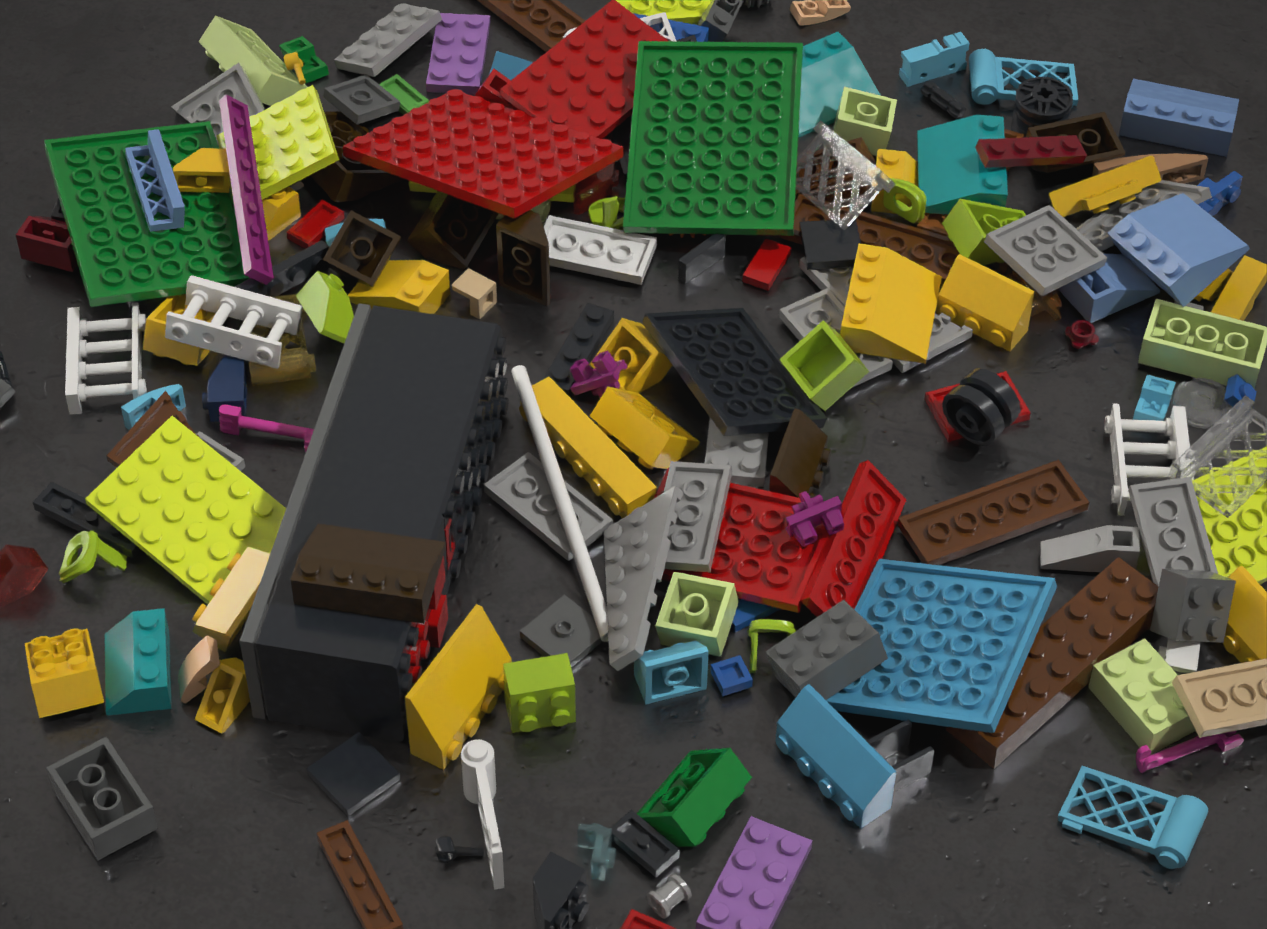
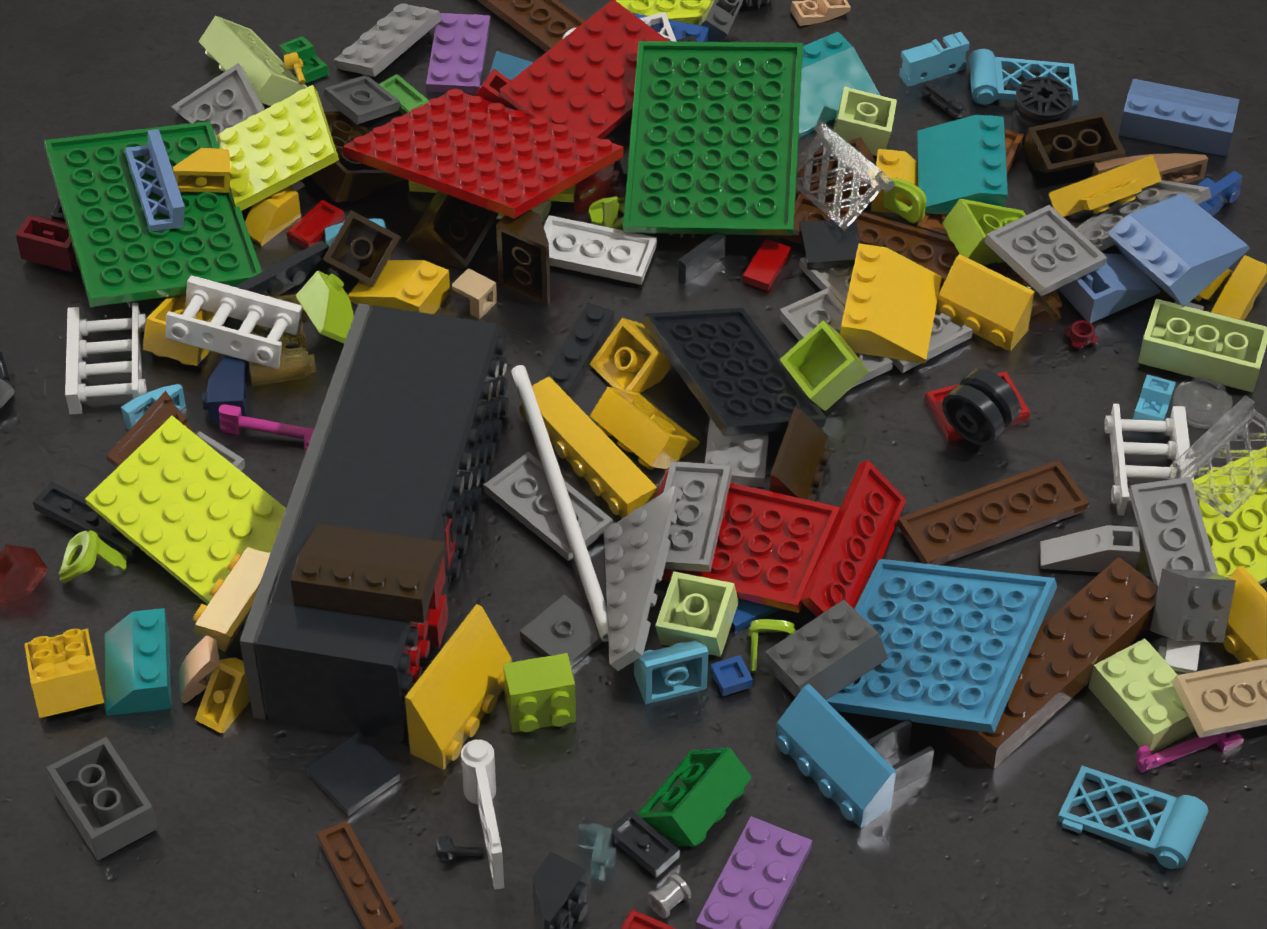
(246, 190): magenta plate -> none
(598, 379): magenta hips -> none
(812, 513): magenta hips -> none
(1030, 151): dark red plate -> none
(1237, 389): blue plate -> none

